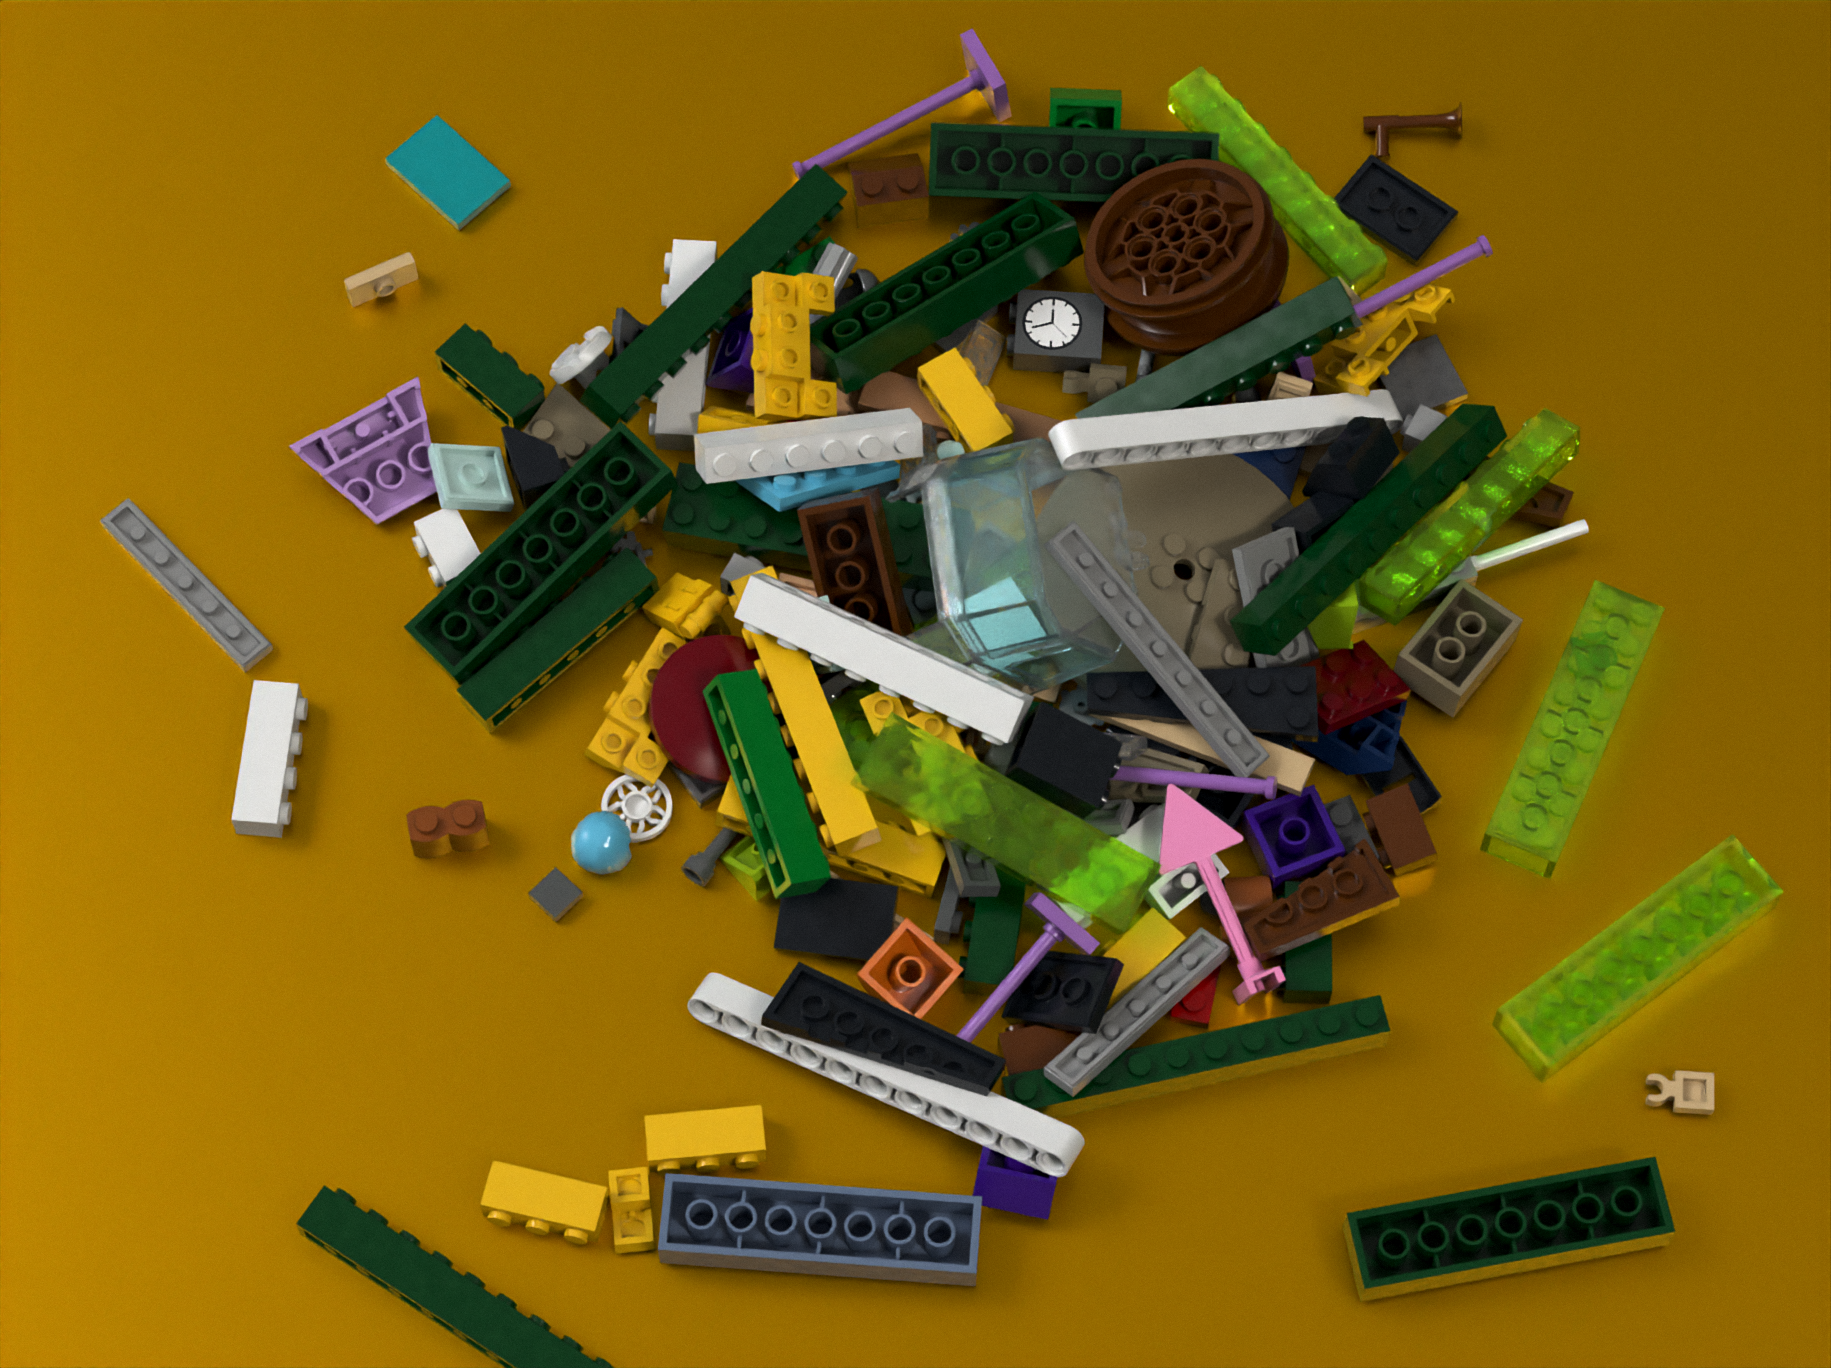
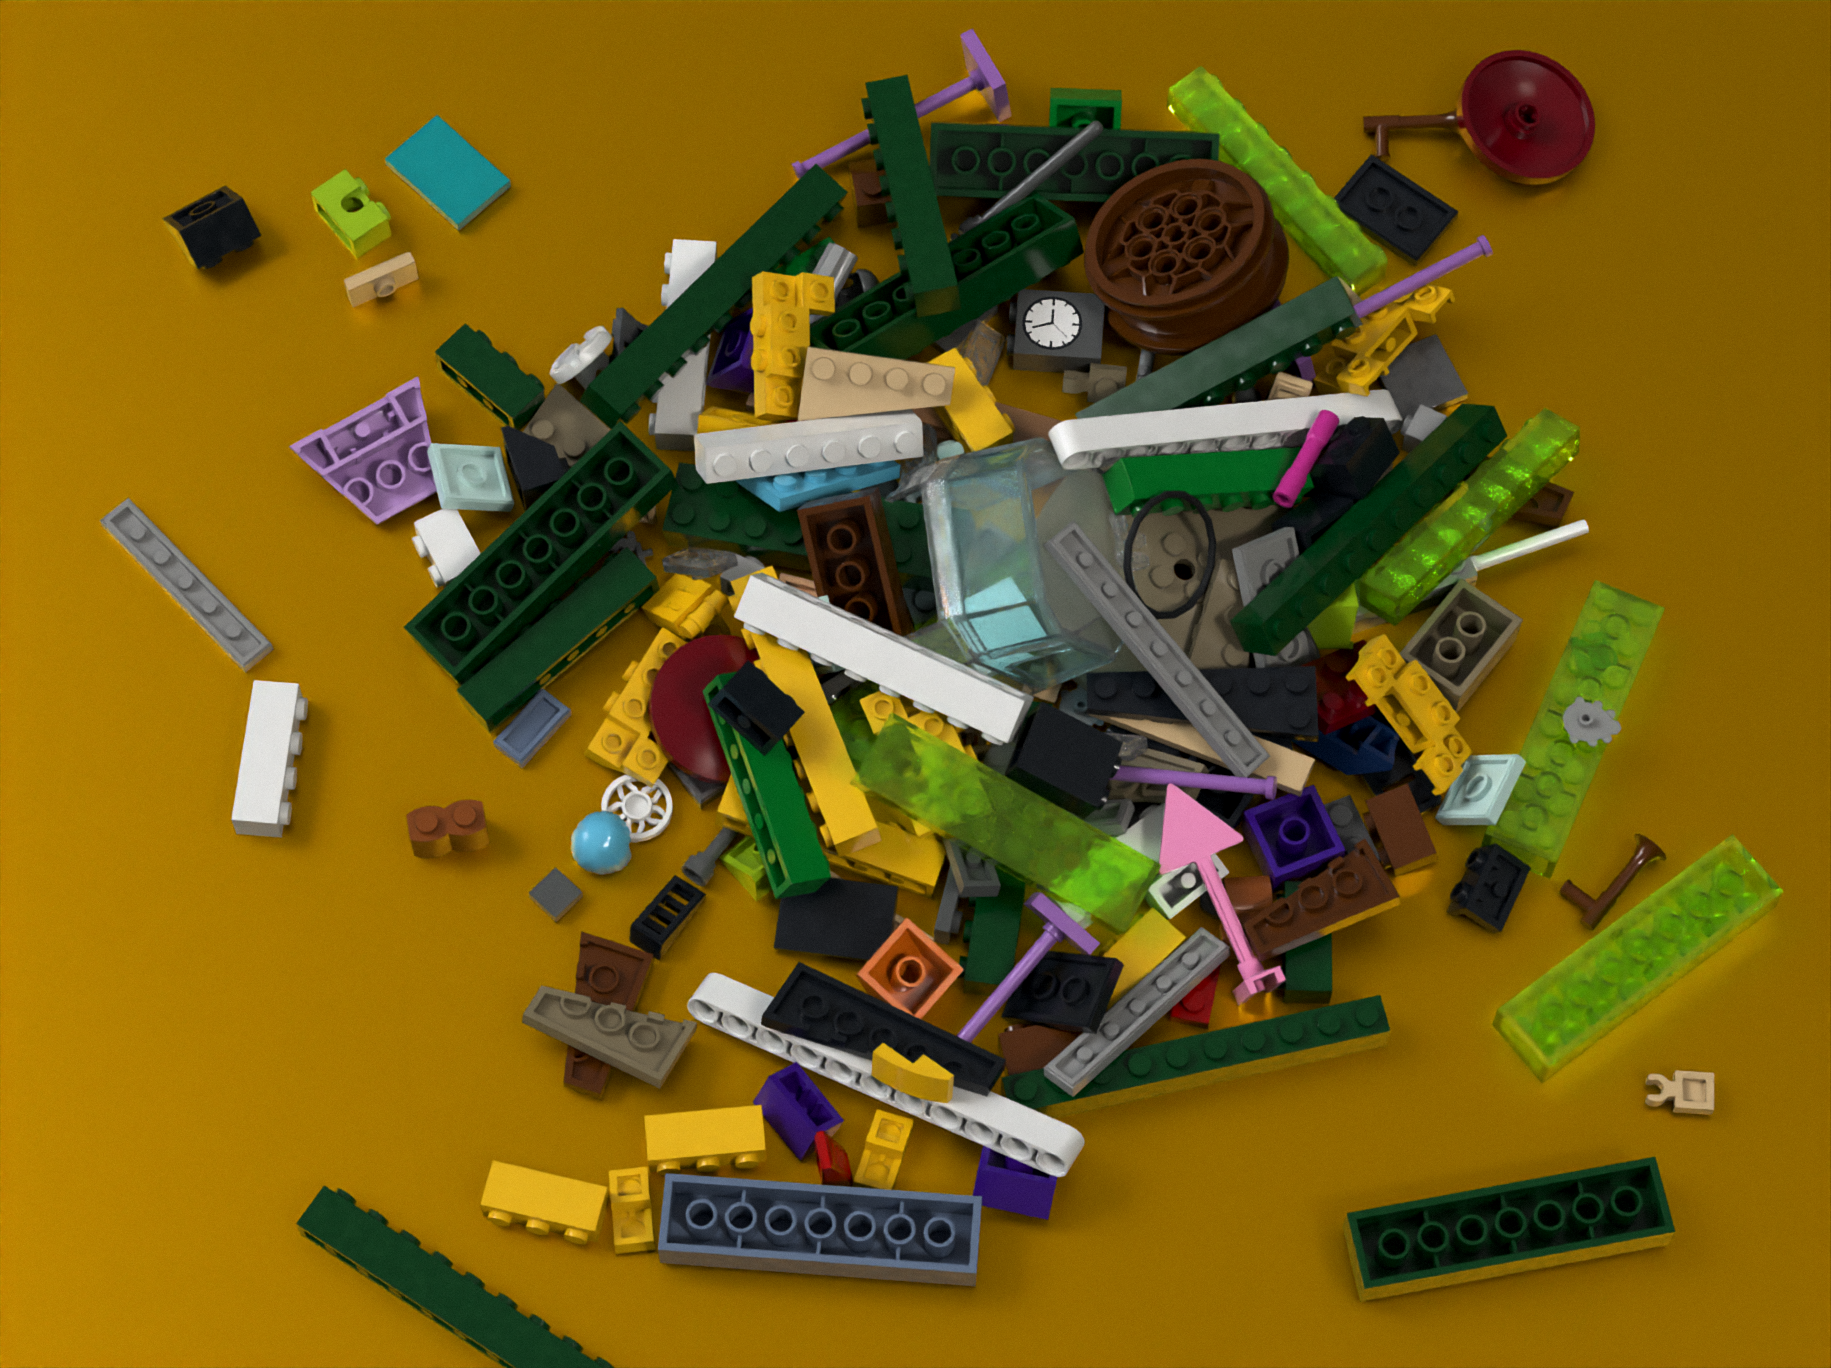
(213, 227): none -> black slope
(359, 229): none -> lime brick
(532, 728): none -> sand blue tile
(606, 975): none -> reddish brown wing
(622, 1038): none -> dark tan wing
(652, 936): none -> black slope
(699, 562): none -> clear plate
(756, 708): none -> black brick
(797, 1109): none -> dark purple brick
(832, 1161): none -> red slope
(858, 384): none -> tan wing
(883, 1151): none -> yellow slope
(912, 197): none -> dark green brick
(919, 1079): none -> yellow slope
(1039, 175): none -> dark grey piece
(1210, 559): none -> black piece
(1214, 478): none -> green brick
(1296, 475): none -> dark pink piece
(1413, 709): none -> yellow bracket
(1481, 790): none -> light aqua tile
(1489, 887): none -> black bracket
(1525, 117): none -> dark red dish
(1590, 722): none -> light grey piece
(1596, 909): none -> reddish brown piece

